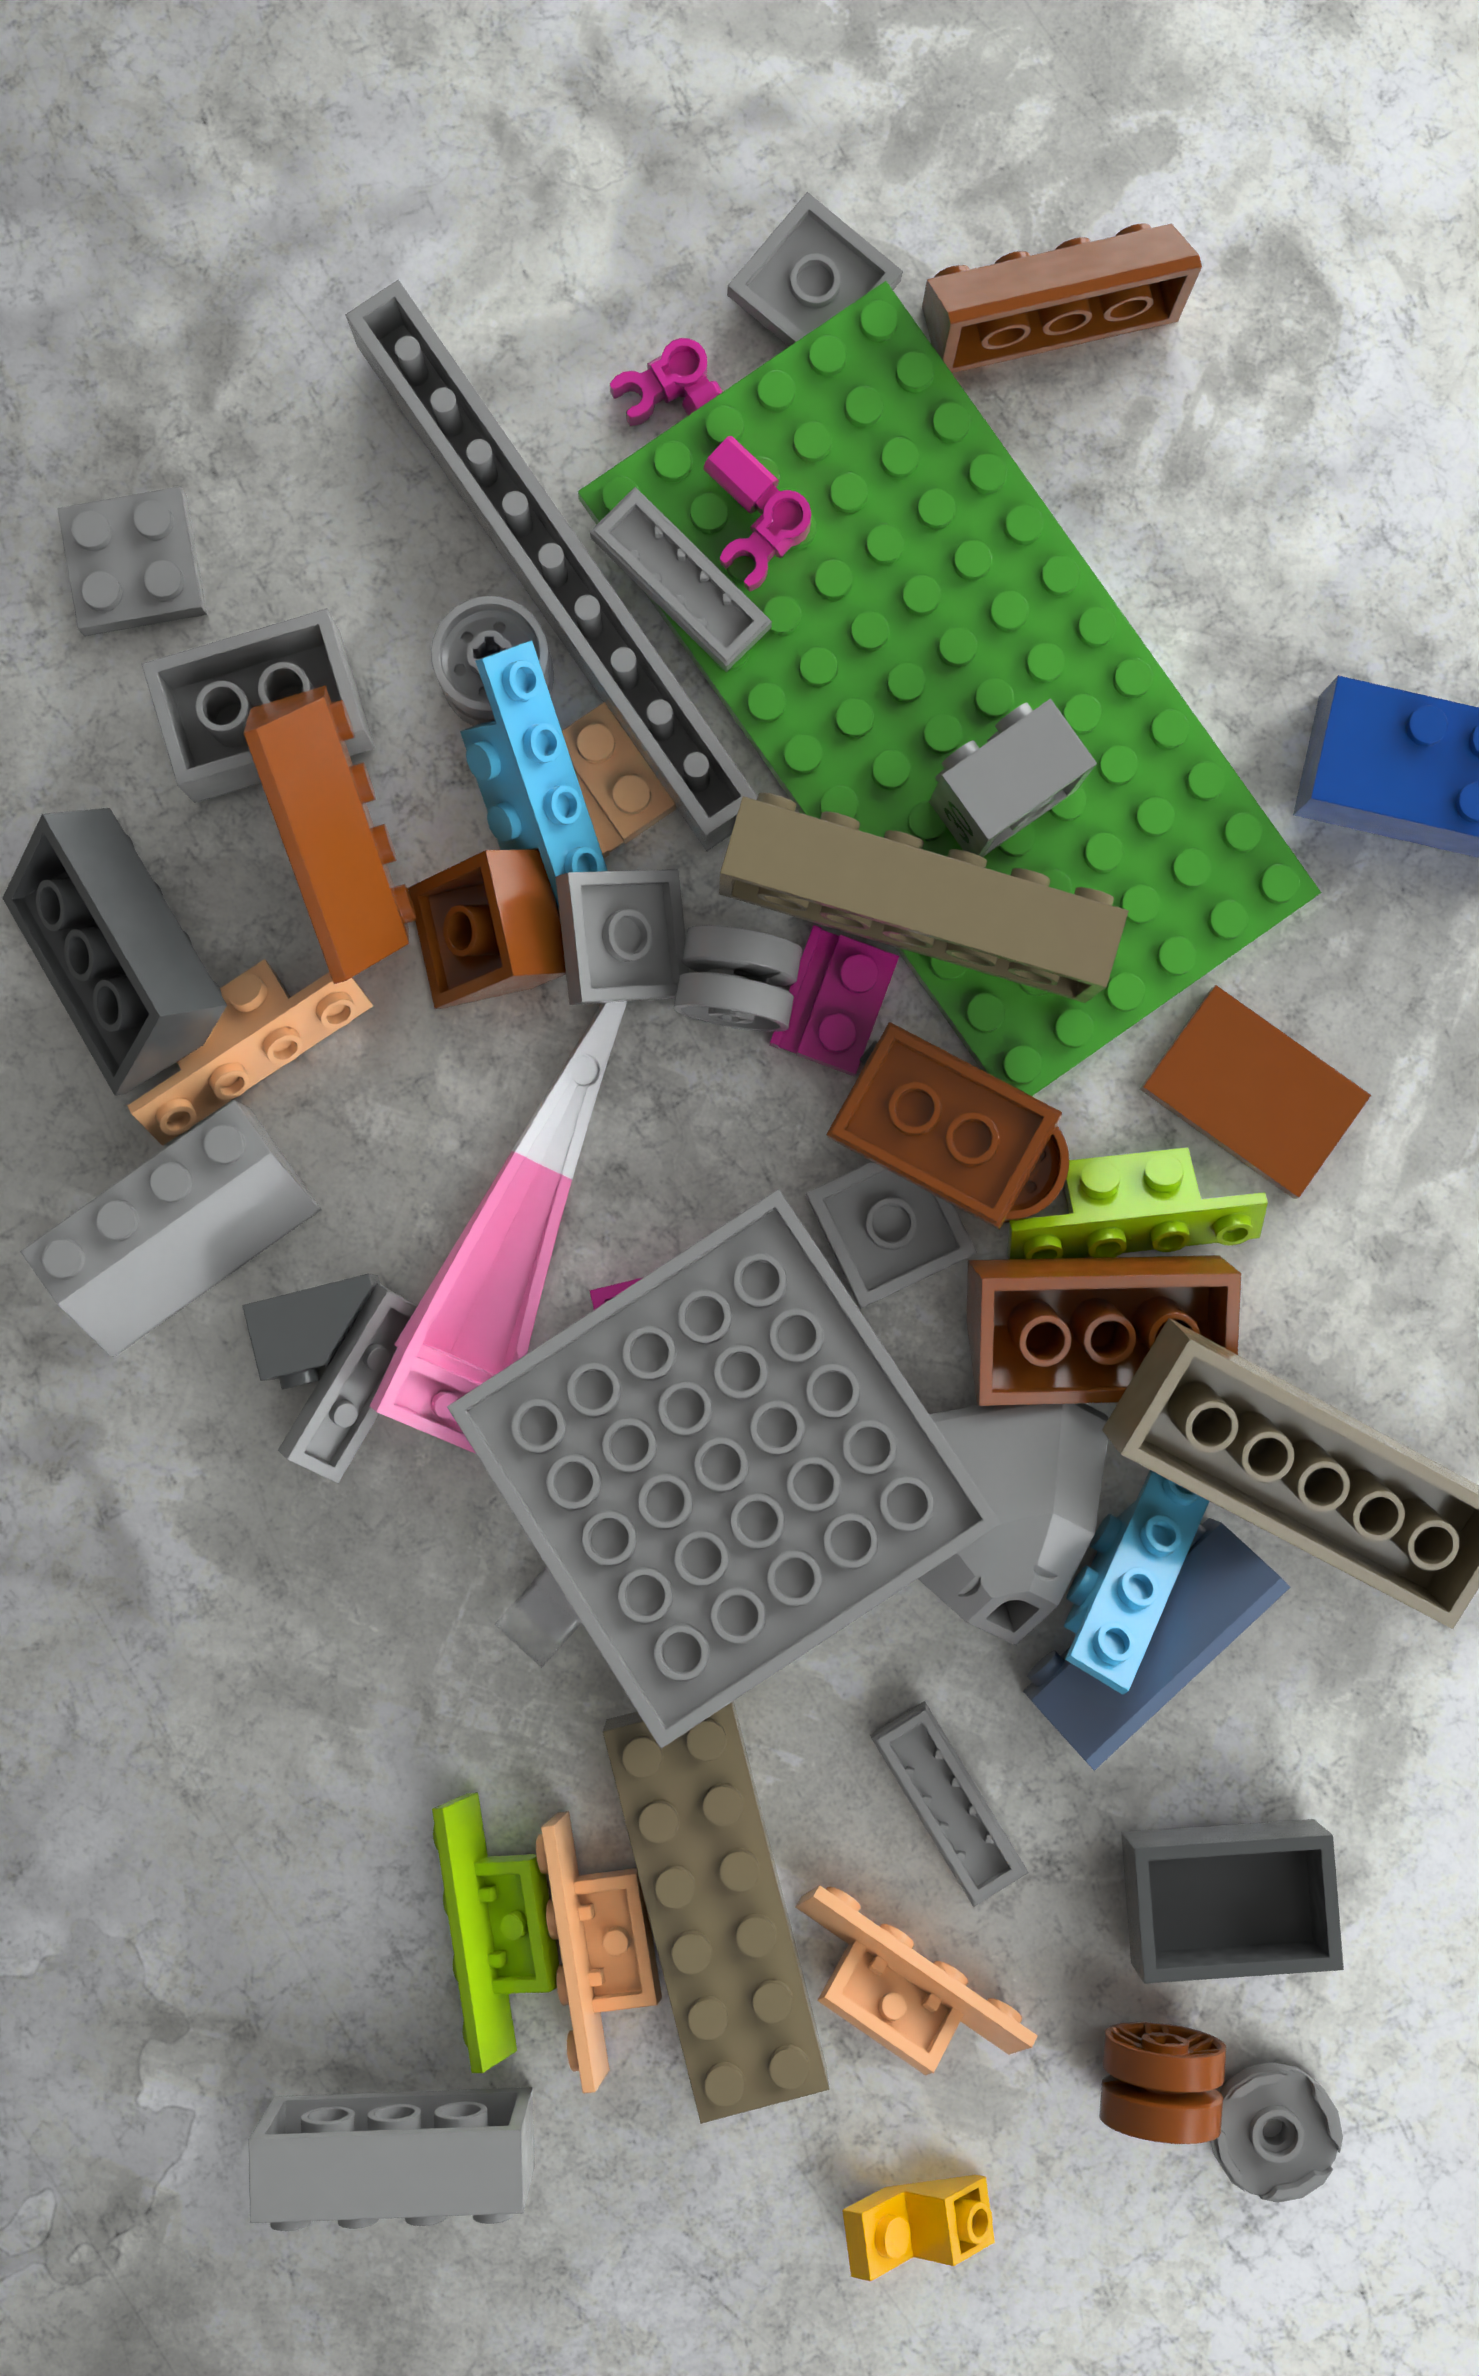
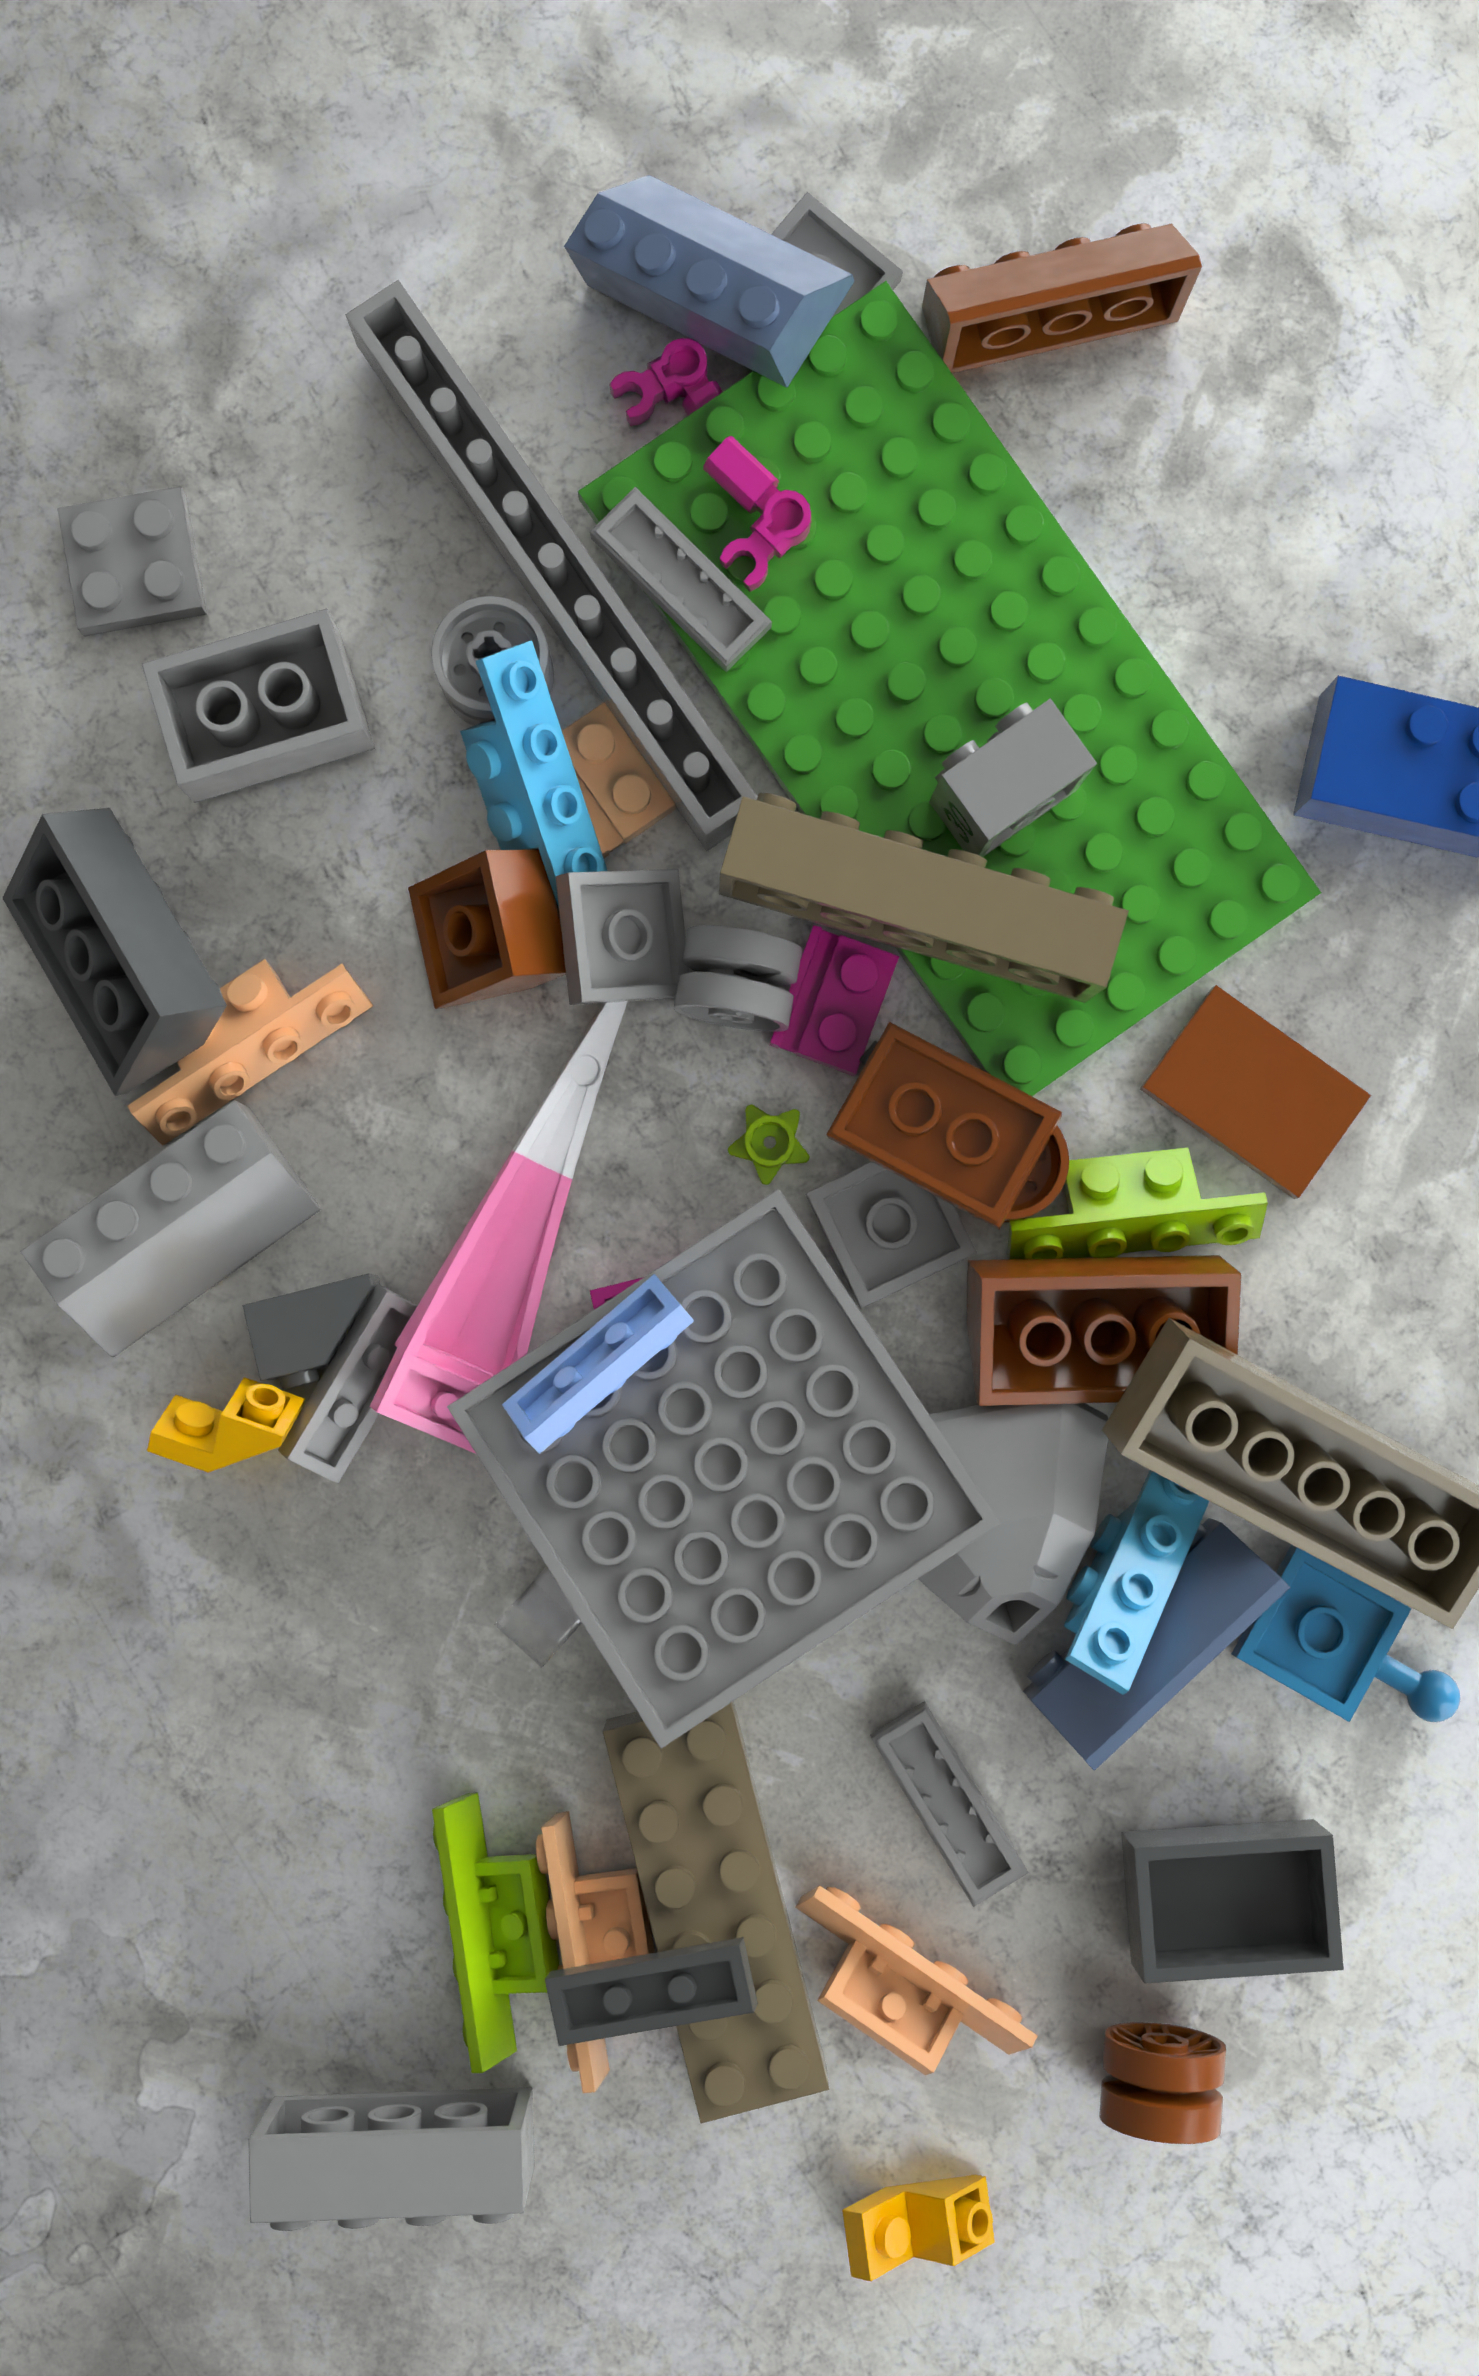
(210, 1438): none -> yellow slope
(329, 830): dark orange slope -> none
(597, 1364): none -> light blue plate
(651, 1991): none -> dark grey plate
(707, 275): none -> sand blue slope
(782, 1129): none -> lime plate
(1294, 2159): light grey plate -> none
(1333, 1639): none -> dark azure plate

